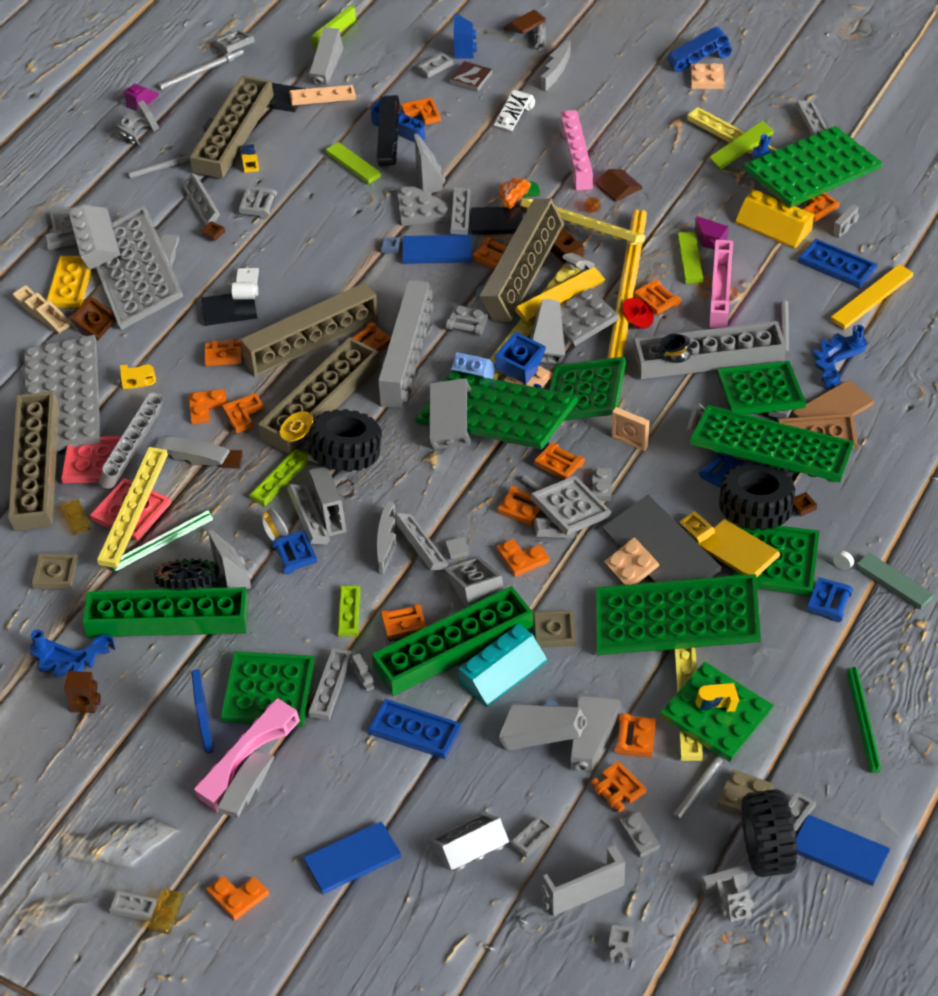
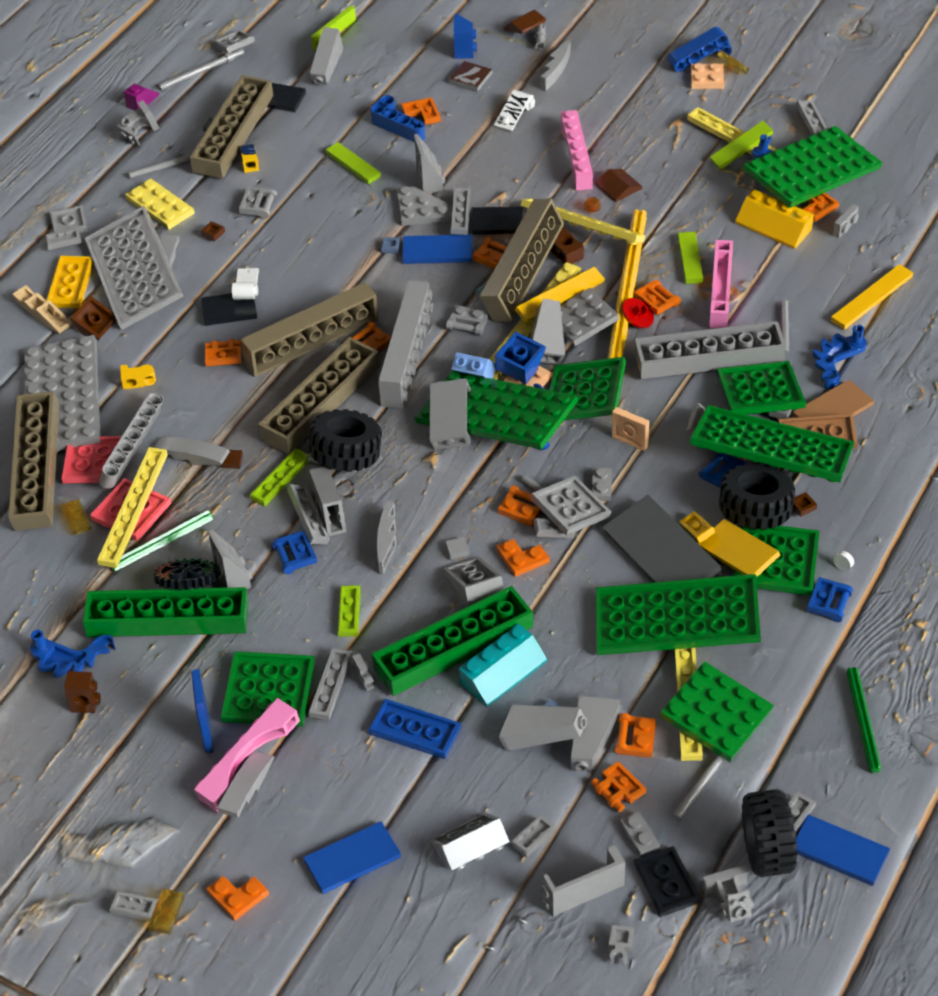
(55, 571): dark tan plate -> none
(94, 235): light grey slope -> none
(160, 203): none -> light yellow plate
(201, 199): light grey plate -> none
(203, 401): orange plate -> none
(239, 411): orange plate -> none
(273, 524): light grey piece -> none
(296, 426): yellow dish -> none
(322, 95): light nougat tile -> none
(388, 130): black beam -> none
(404, 621): orange plate -> none
(420, 541): light grey plate -> none
(435, 65): light grey plate -> none
(513, 191): orange rock -> none
(533, 190): green tile -> none
(554, 628): dark tan tile -> none
(557, 465): orange plate -> none
(576, 261): light grey slope -> none
(631, 563): light nougat plate -> none
(667, 881): none -> black tile
(675, 348): black piece -> none
(710, 231): magenta slope -> none
(717, 696): yellow leg -> none
(732, 63): none -> clear yellow plate
(737, 787): dark tan plate -> none
(837, 263): blue tile -> none
(895, 581): sand green tile -> none

